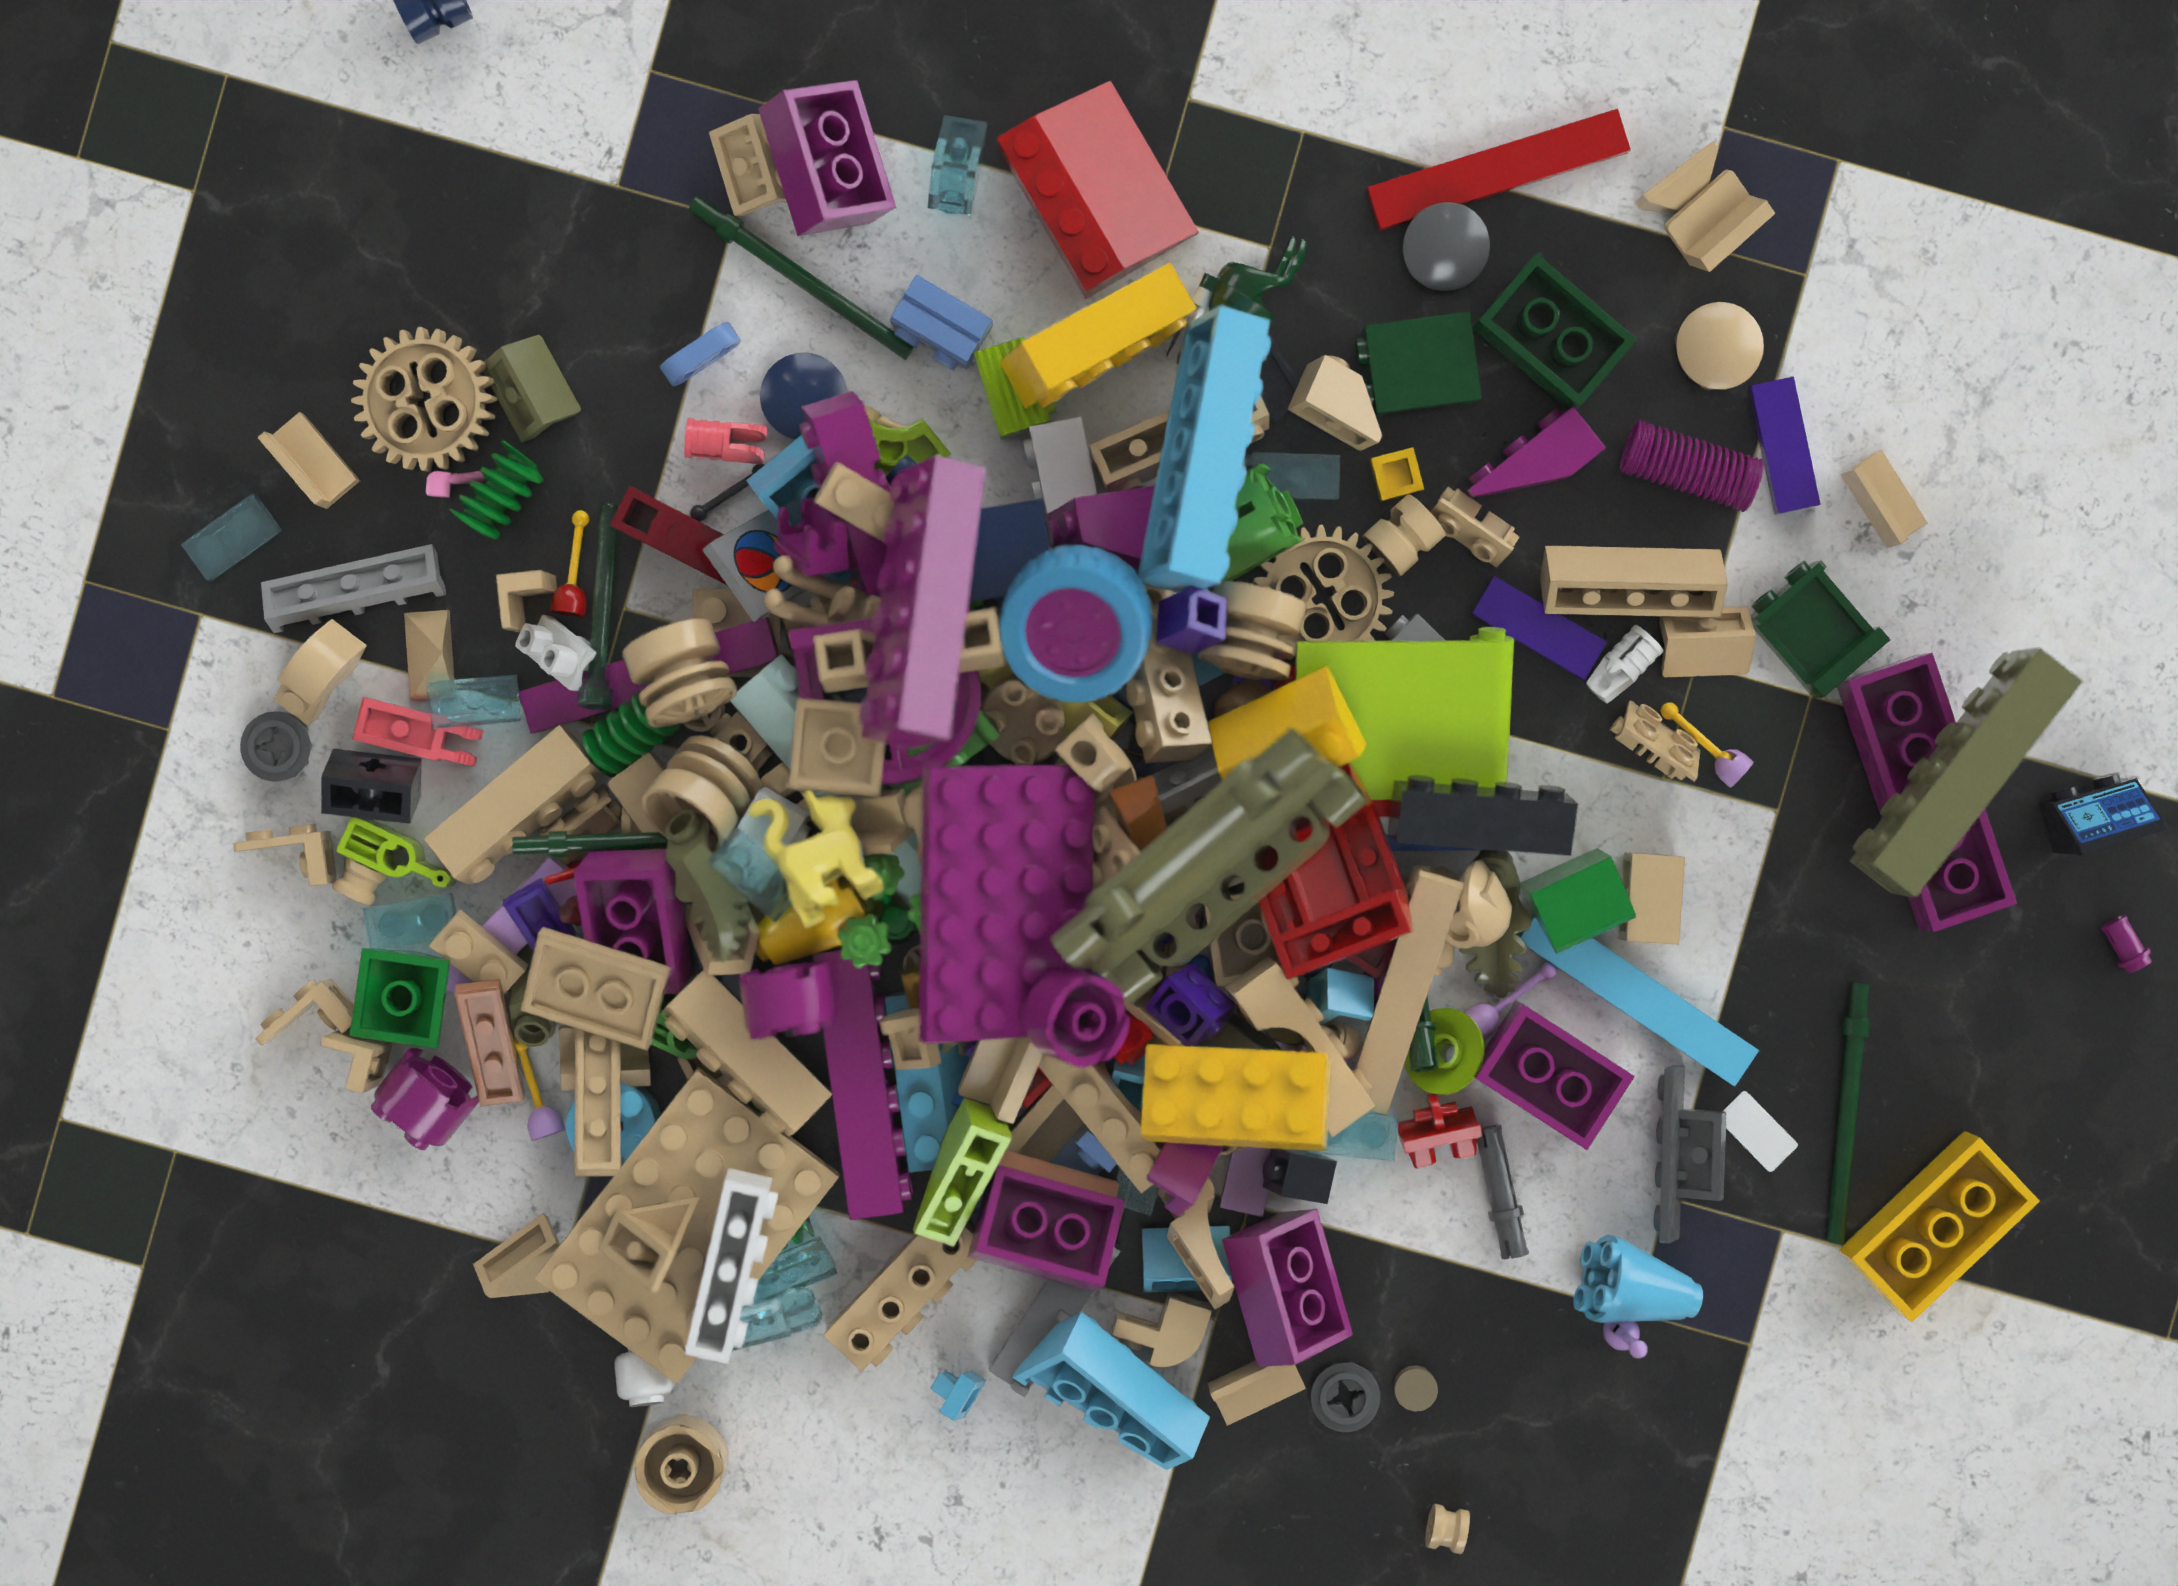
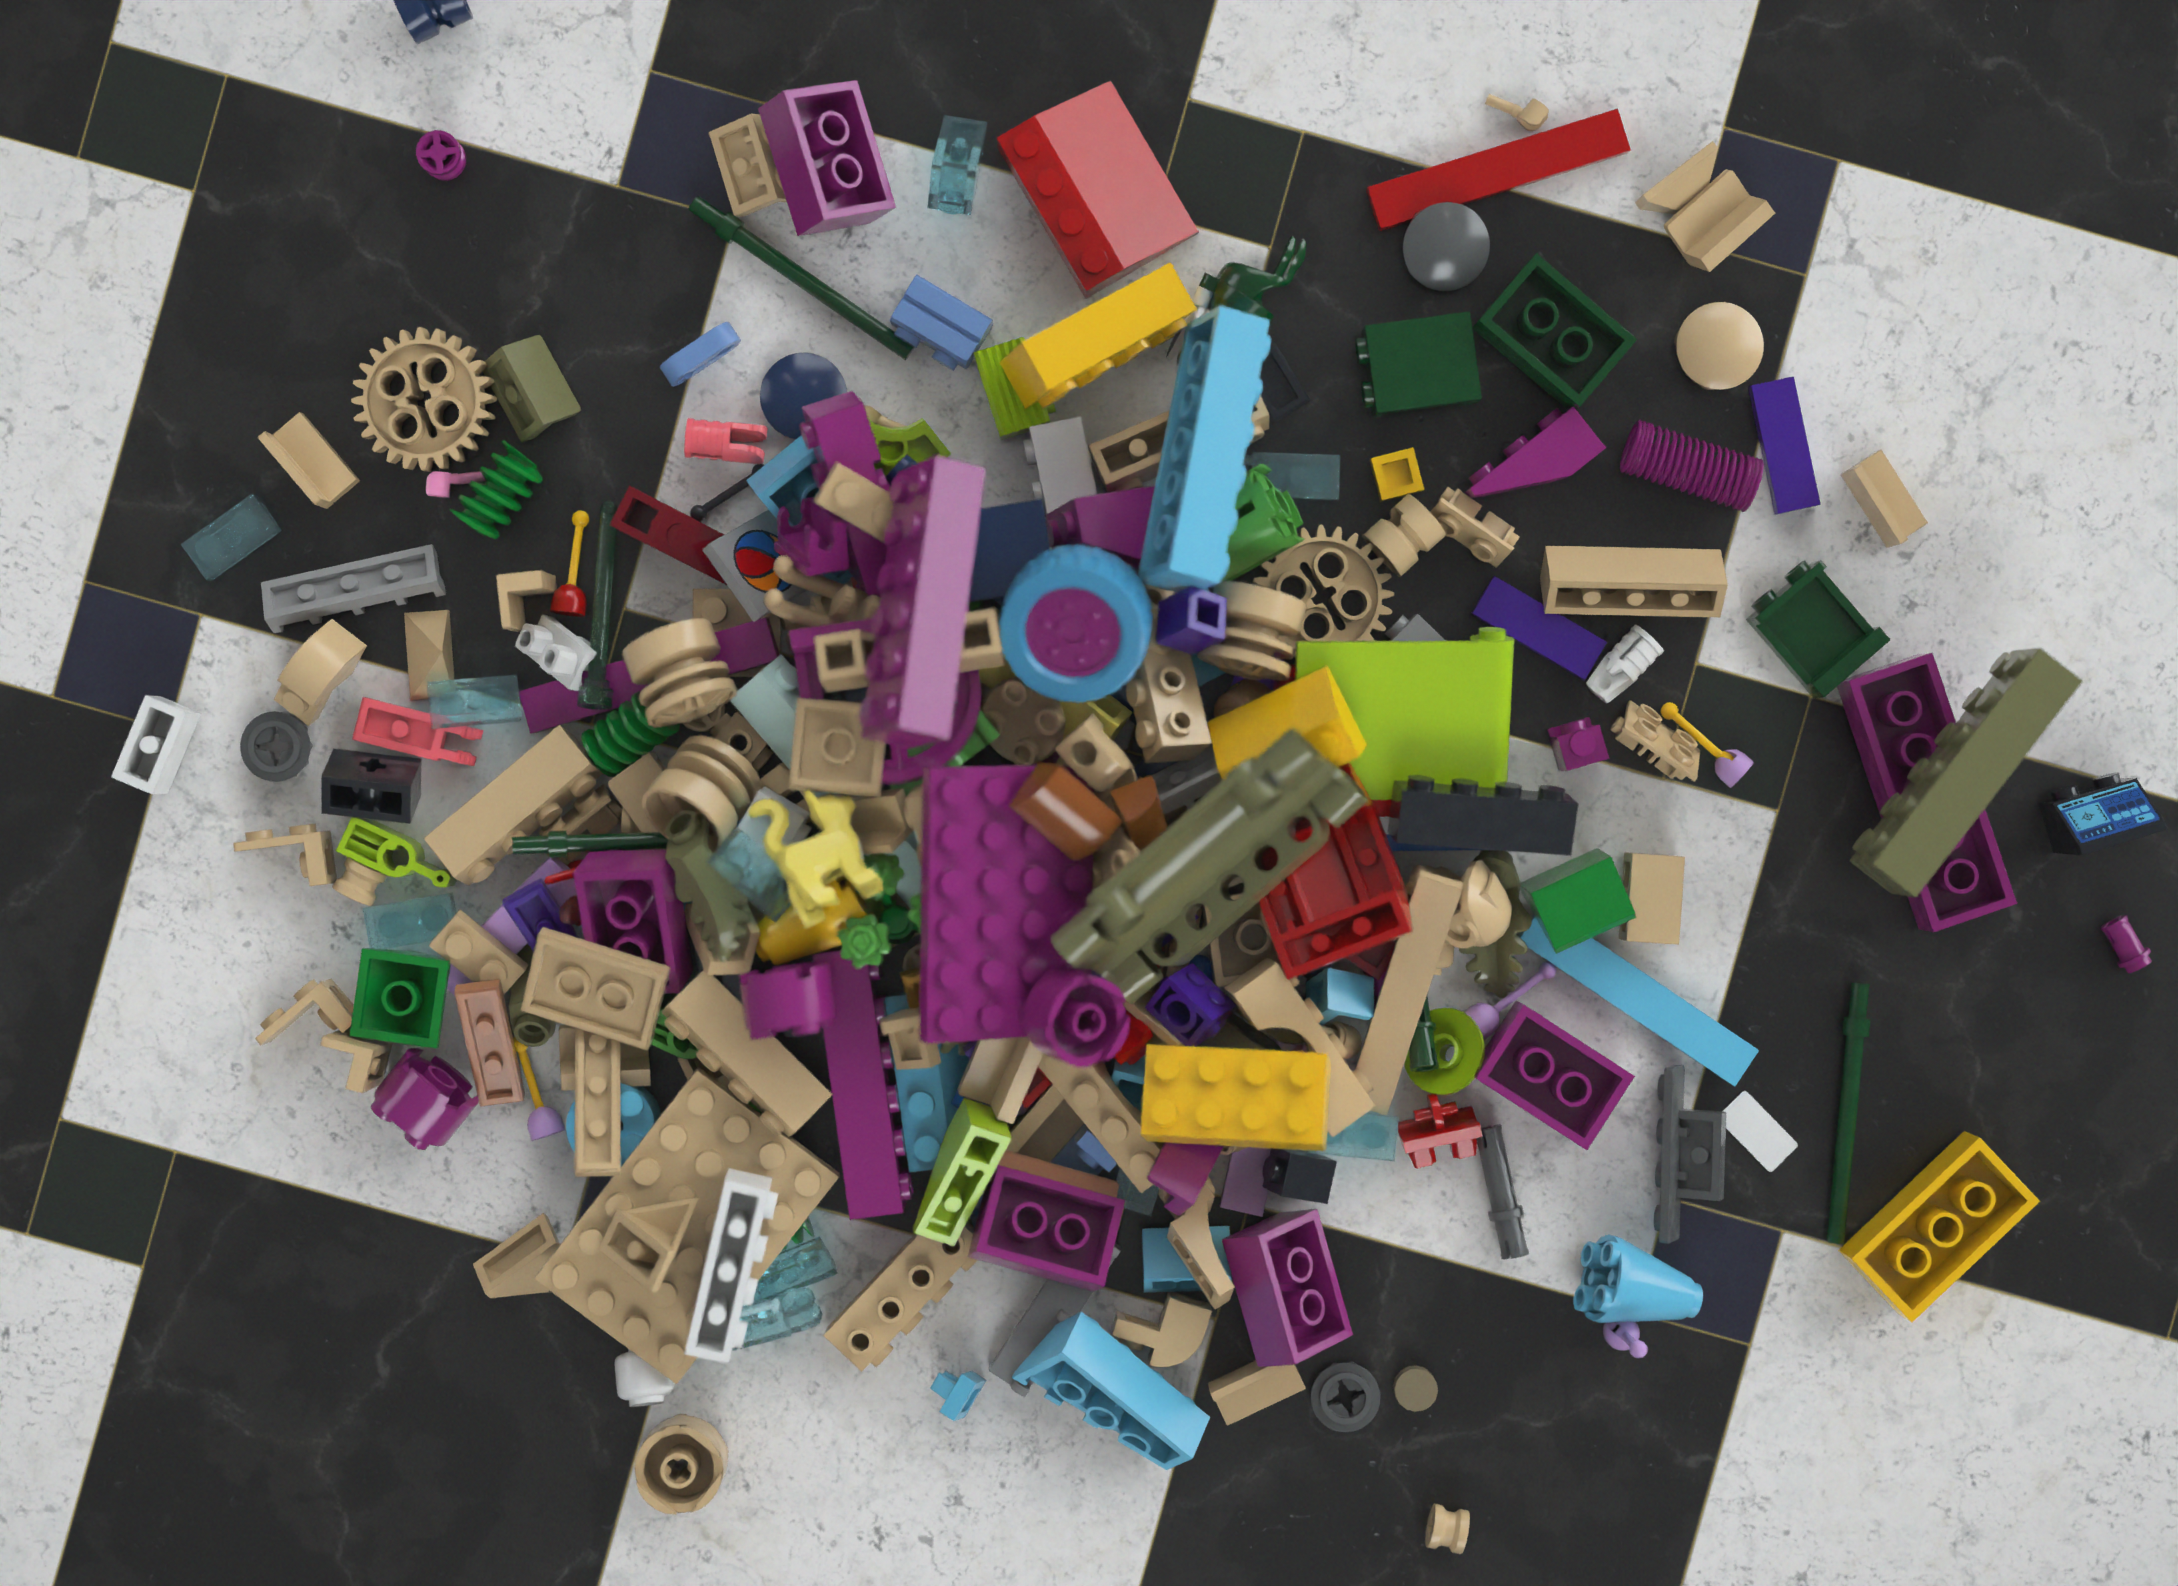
(156, 745): none -> white brick
(434, 149): none -> magenta wheel
(1065, 811): none -> dark orange brick
(1336, 402): tan slope -> none
(1529, 118): none -> tan hand
(1577, 744): none -> magenta brick
(1708, 644): tan panel -> none

